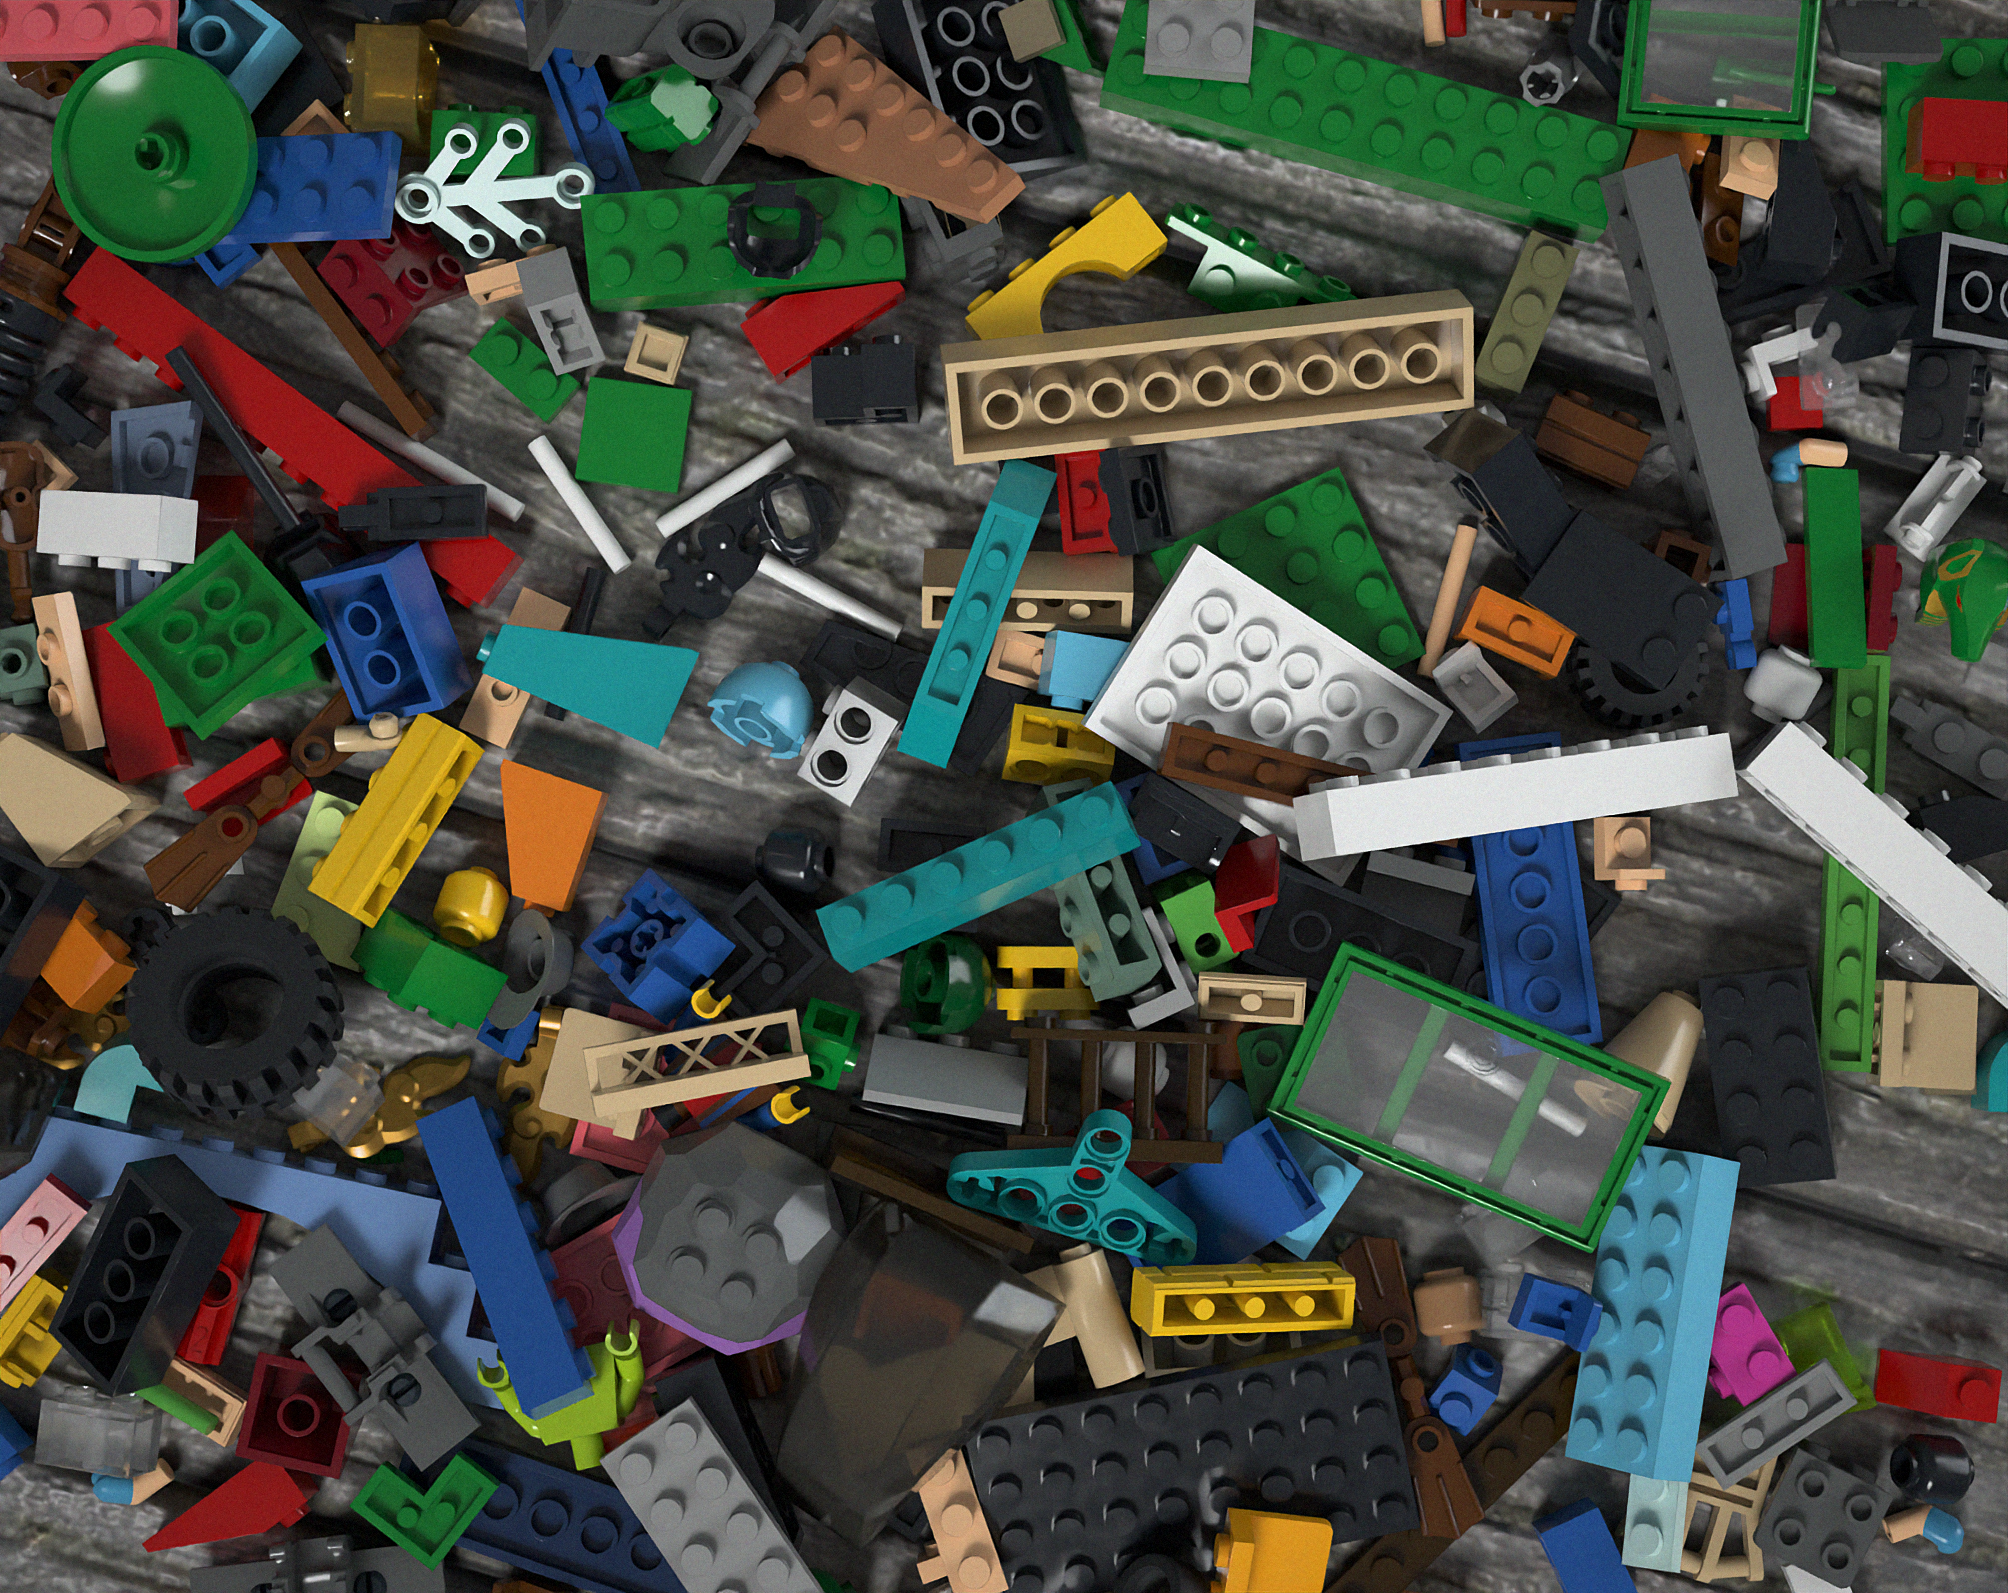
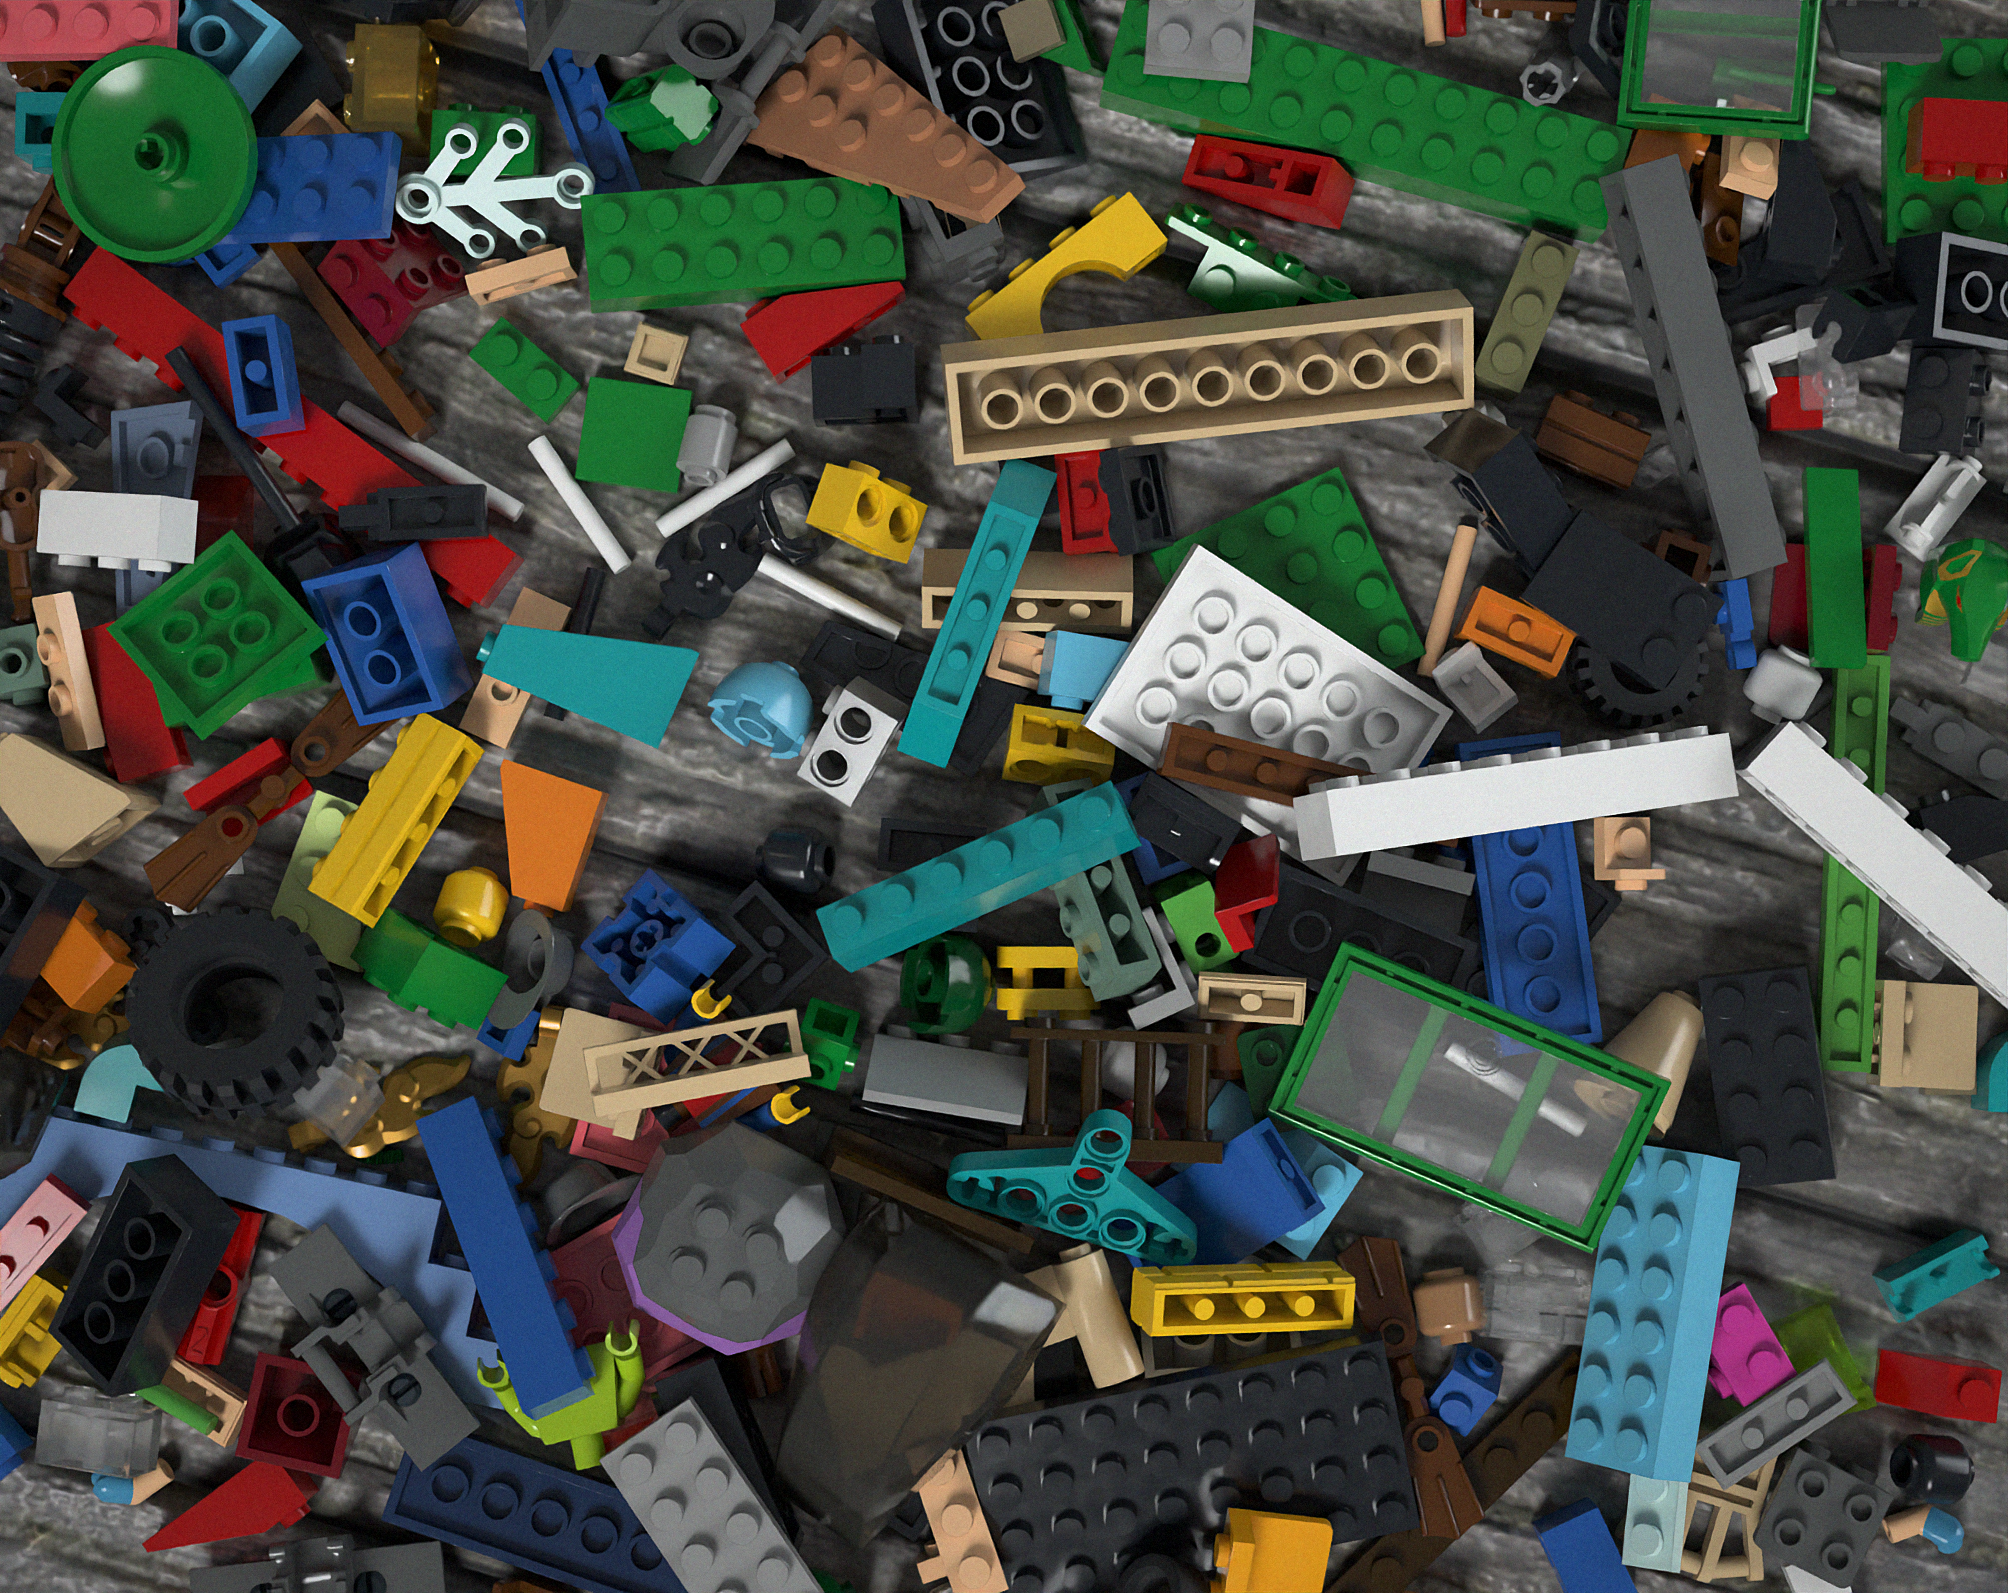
(33, 125): none -> teal brick
(263, 375): none -> blue brick
(379, 735): tan arm -> none
(425, 1520): green plate -> none
(560, 311): light grey brick -> none
(707, 445): none -> light grey brick
(773, 256): black helmet -> none
(867, 511): none -> yellow brick
(1271, 179): none -> red slope
(1556, 1311): blue bracket -> none
(1804, 452): arm -> none
(1935, 1274): none -> teal hinge

